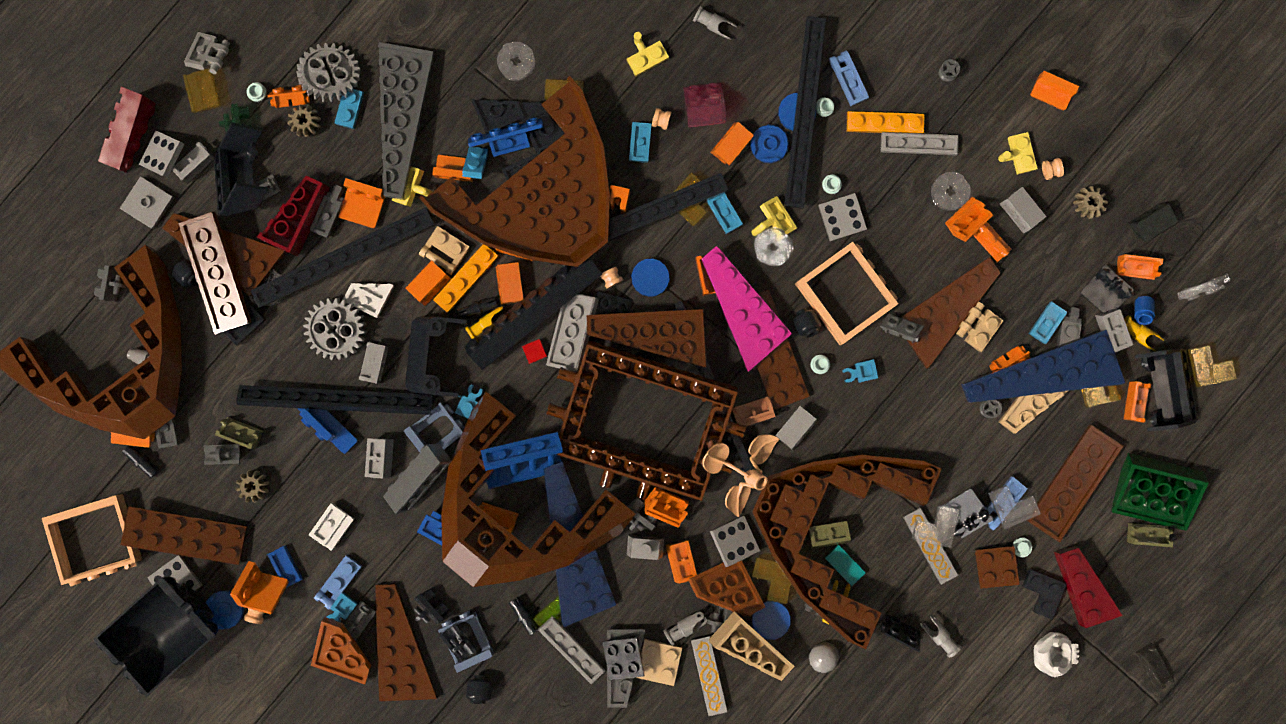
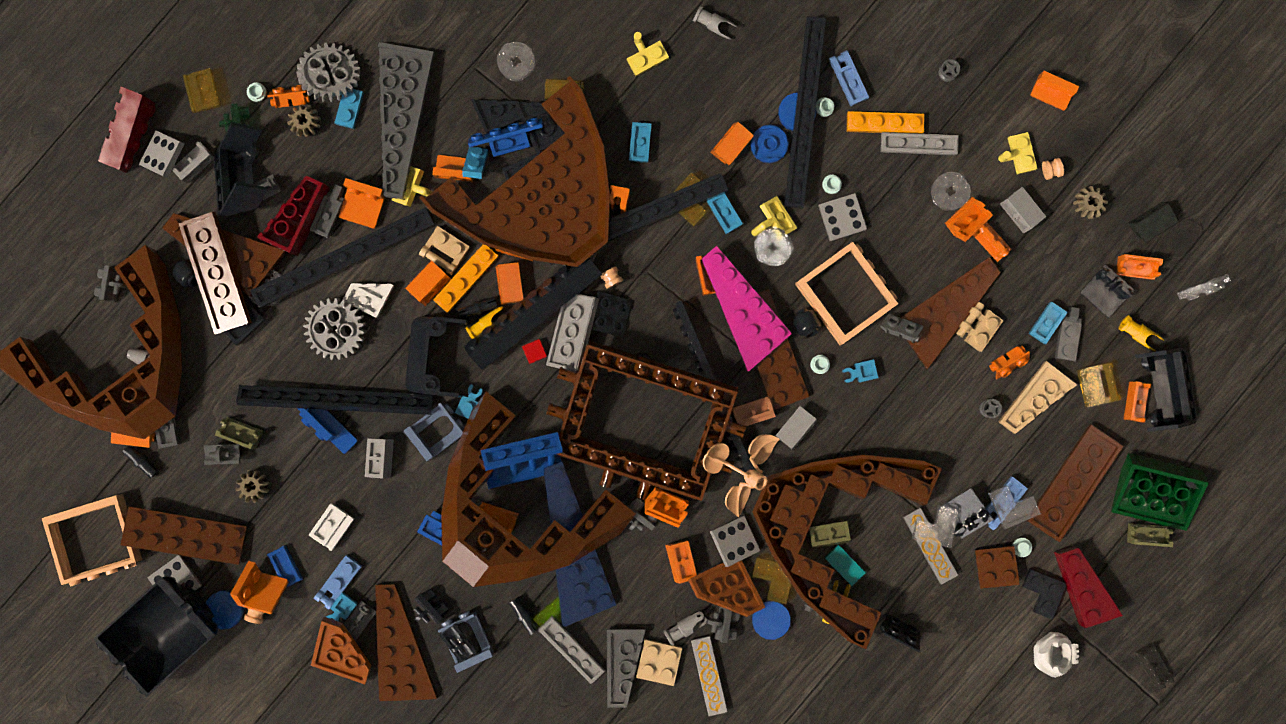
(147, 203): light grey plate -> none
(201, 50): light grey plate -> none
(373, 363): light grey hinge -> none
(417, 478): dark grey brick -> none
(479, 690): black head -> none
(623, 658): hinge -> none
(645, 547): light grey torso -> none
(650, 277): blue tile -> none
(661, 118): light nougat wheel -> none
(662, 332): reddish brown wing -> none
(704, 105): clear pink slope -> none
(746, 644): tan wedge -> none
(824, 657): light grey hair -> none
(942, 638): light grey piece -> none
(1073, 366): dark blue wing -> none
(1116, 328): light grey hinge -> none
(1144, 310): blue brick -> none
(1207, 372): clear yellow plate -> none

